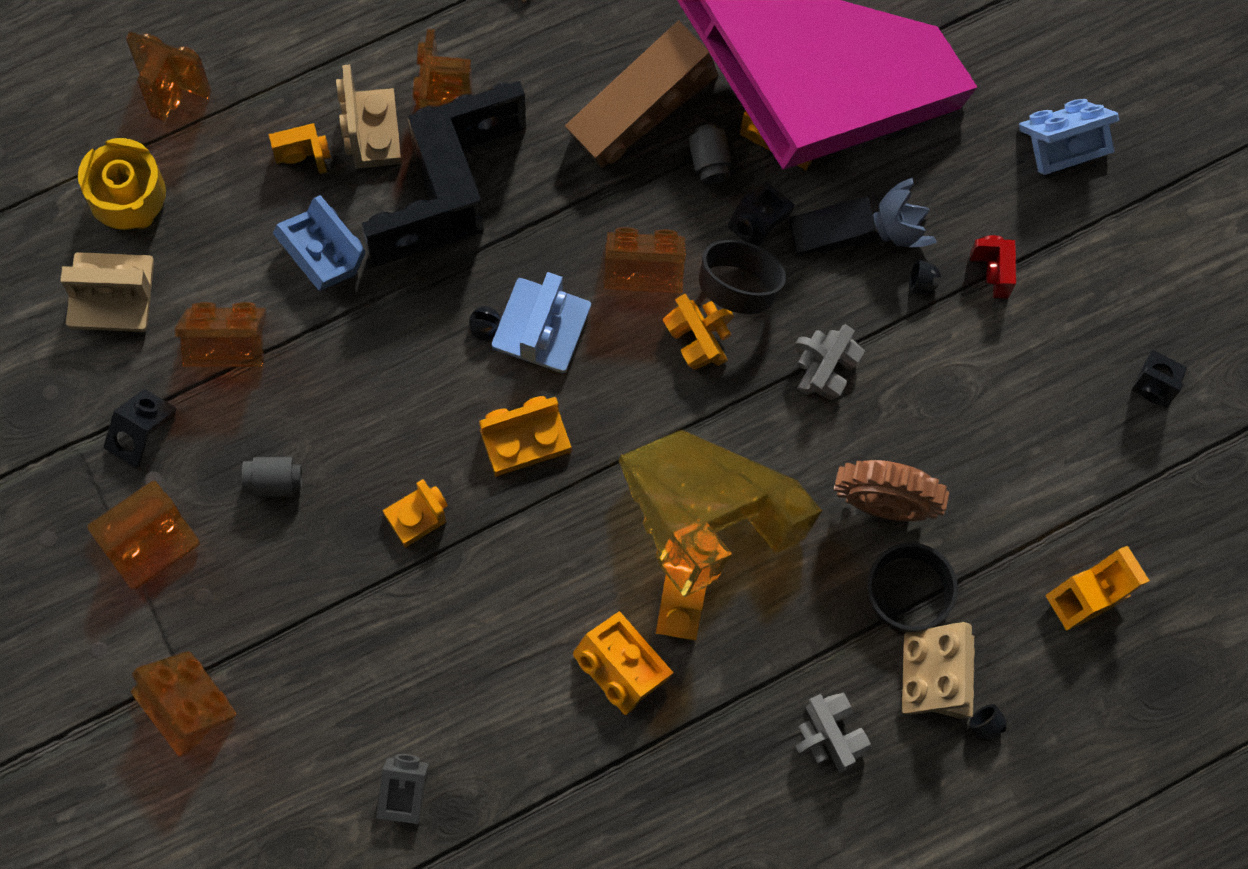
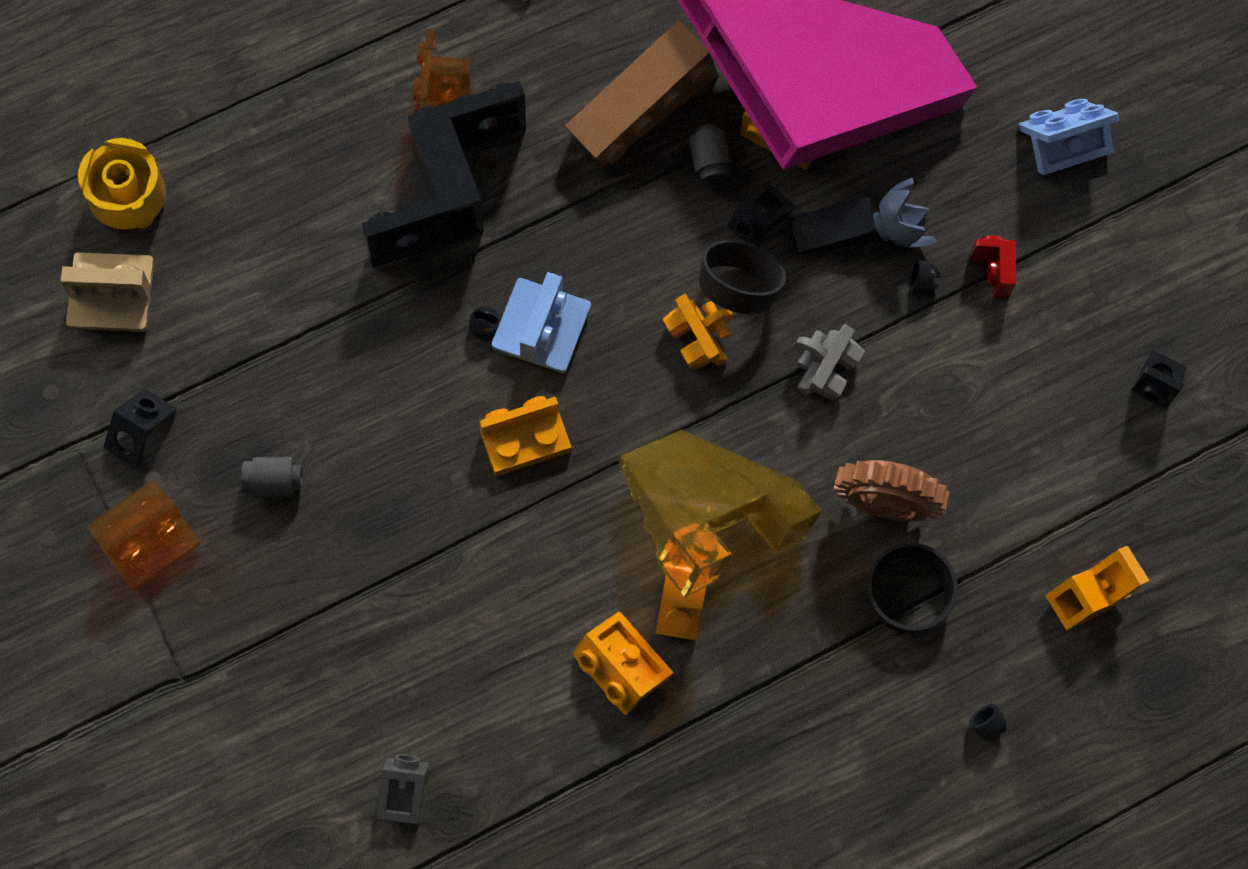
(166, 73): clear orange bracket -> none
(181, 700): clear orange bracket -> none
(222, 335): clear orange bracket -> none
(298, 143): light orange bracket -> none
(321, 244): medium blue bracket -> none
(368, 123): tan bracket -> none
(417, 513): light orange bracket -> none
(644, 261): clear orange bracket -> none
(825, 715): light grey hips -> none
(939, 671): tan bracket -> none

